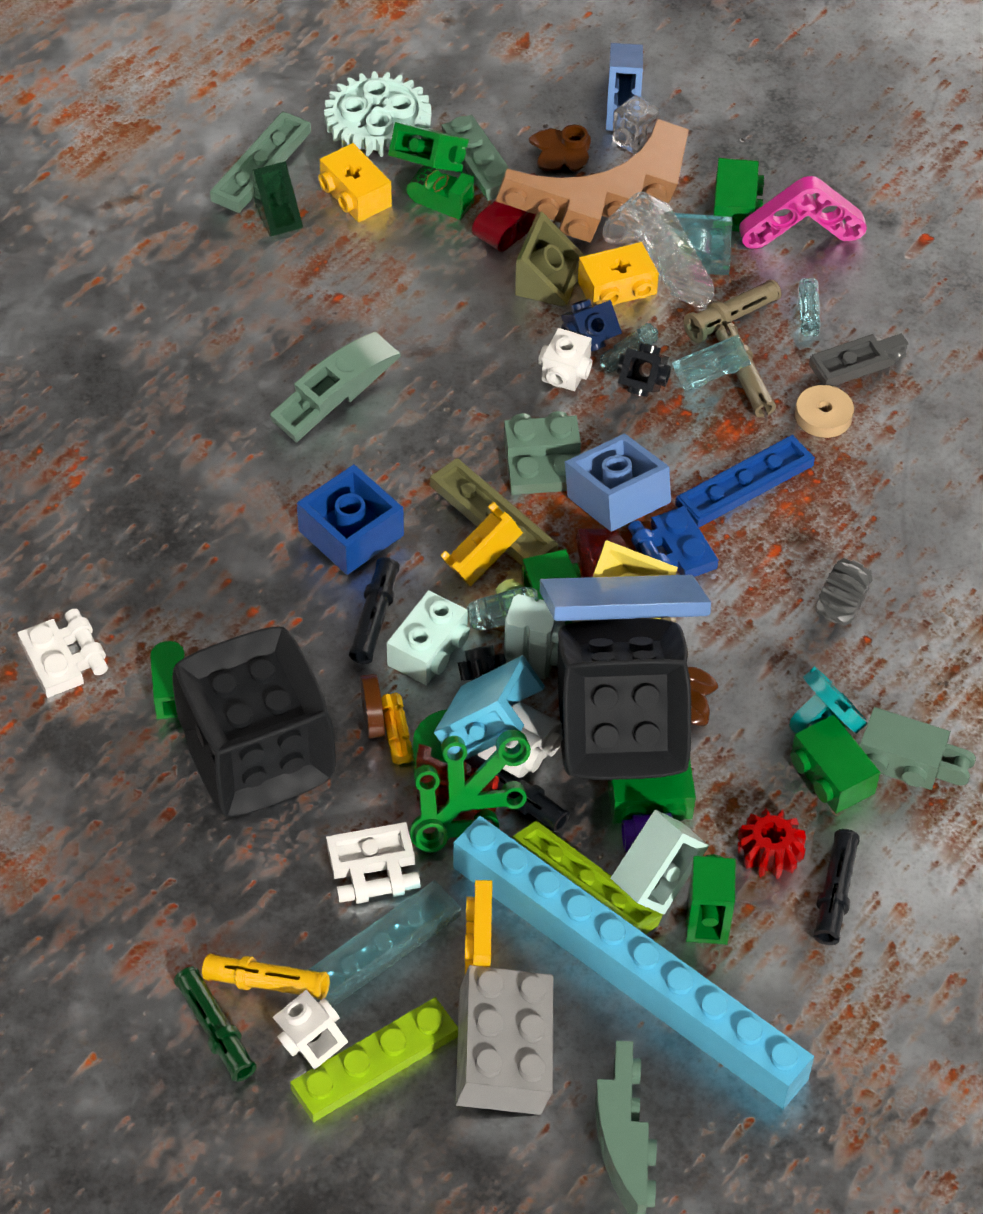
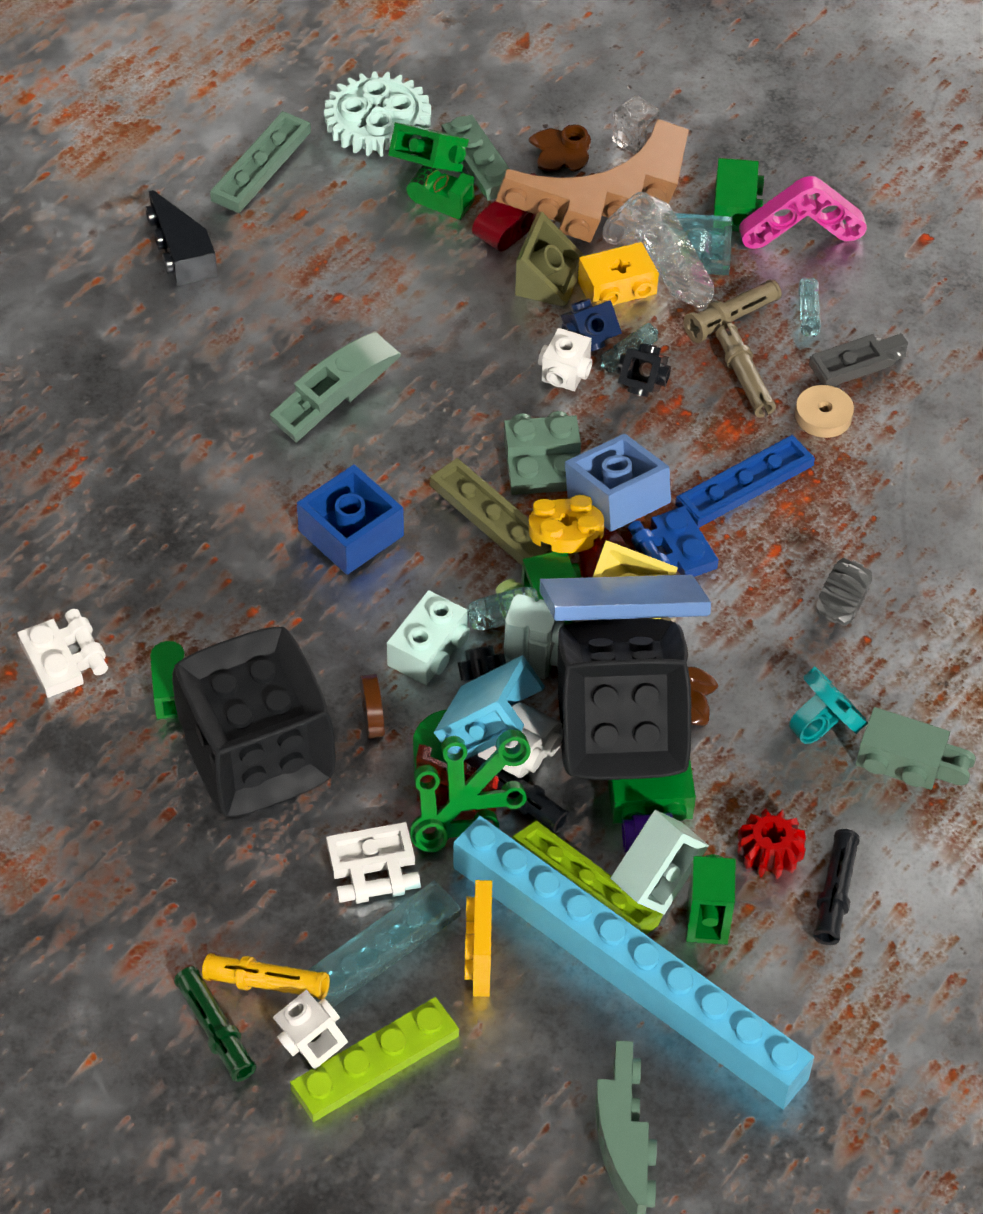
(184, 240): none -> black slope
(276, 199): clear green slope -> none
(355, 182): yellow brick -> none
(363, 643): black pin -> none
(397, 728): yellow axle -> none
(483, 545): yellow hinge -> none
(505, 1040): light grey brick -> none
(566, 524): none -> yellow plate
(624, 77): medium blue slope -> none
(711, 363): clear light blue plate -> none
(834, 764): green brick -> none

